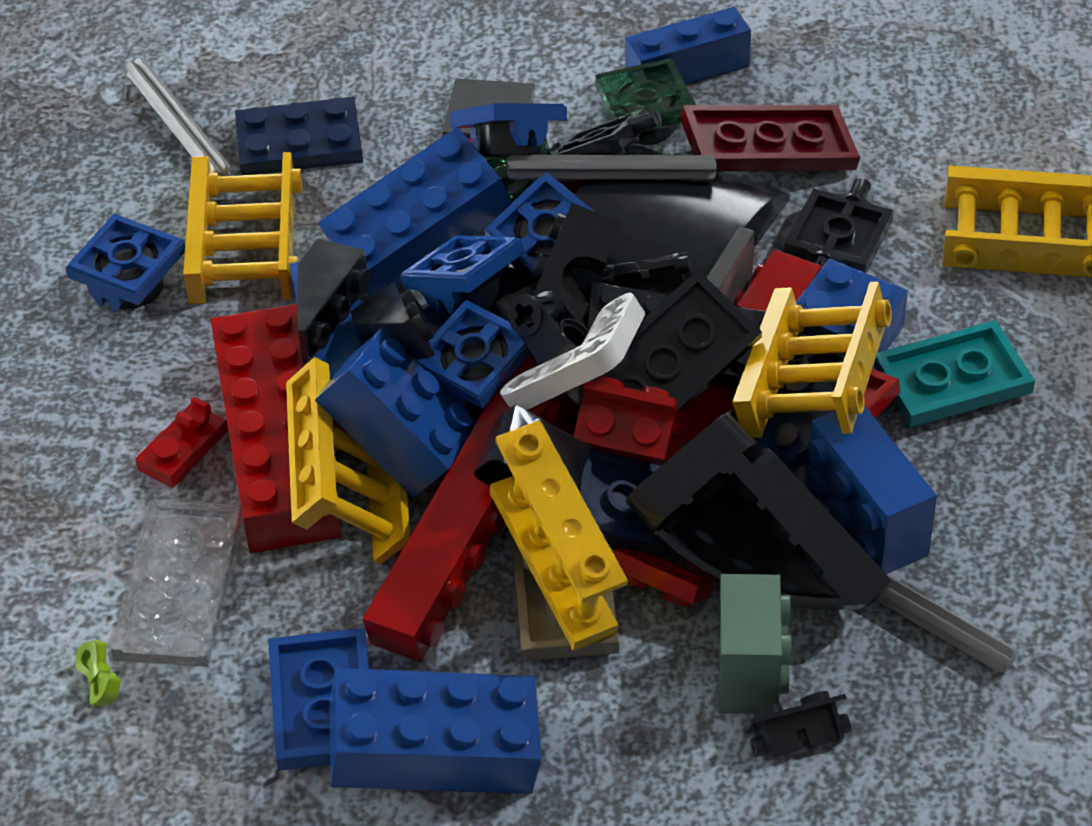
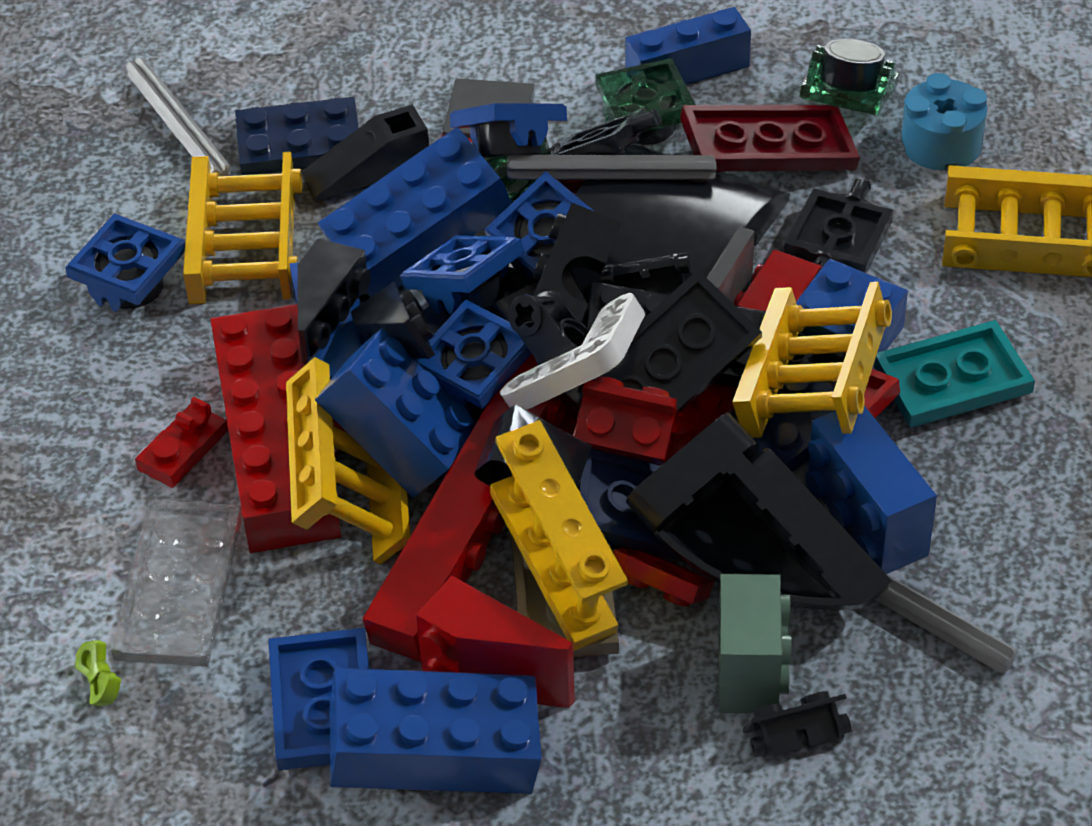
(368, 153): none -> black slope
(479, 635): none -> red slope
(850, 76): none -> piece
(943, 122): none -> dark azure brick

